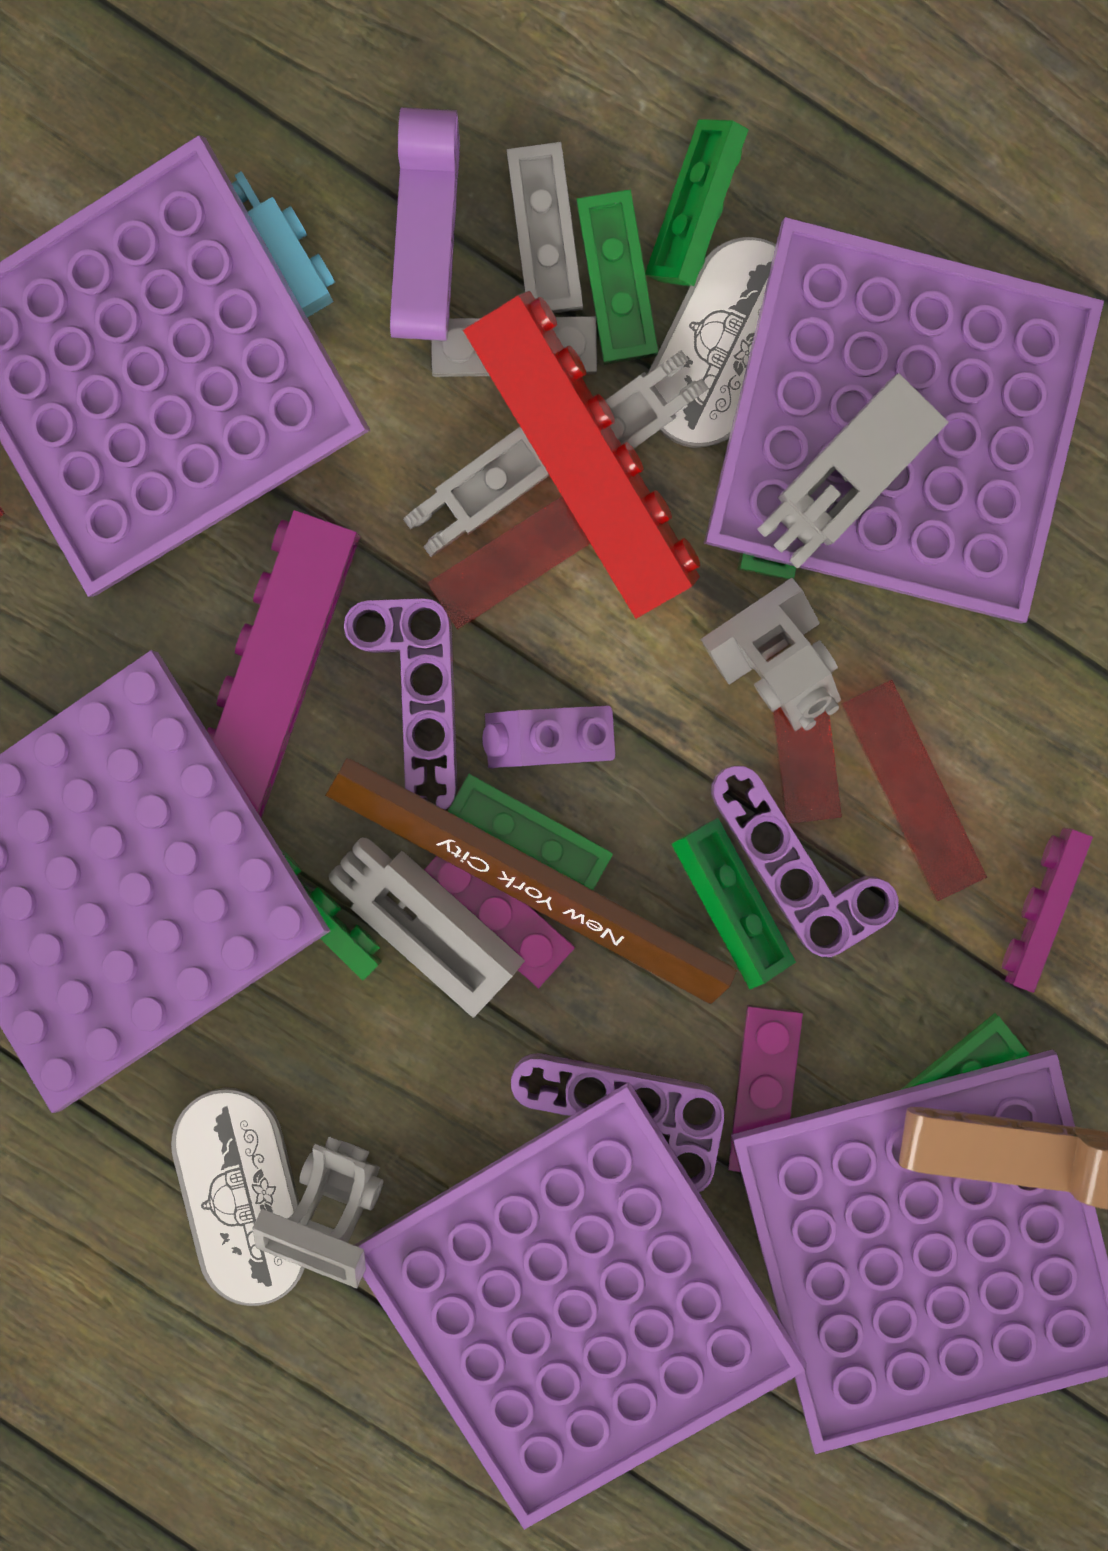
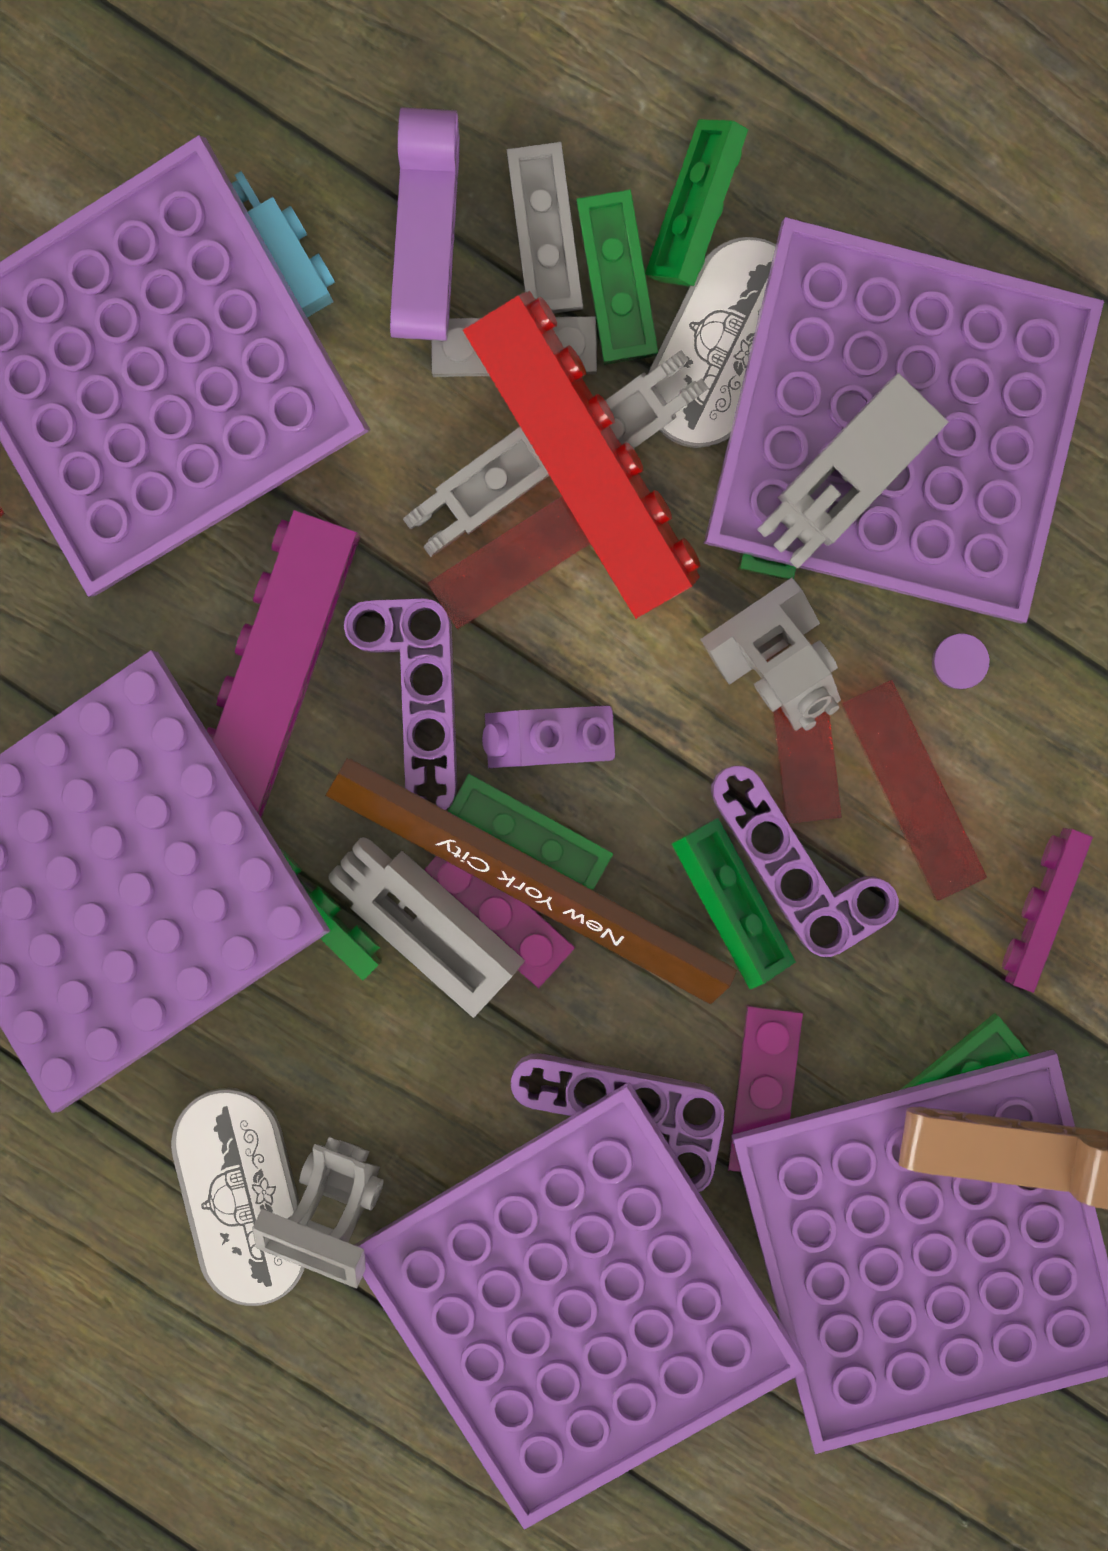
(960, 661): none -> medium lavender tile

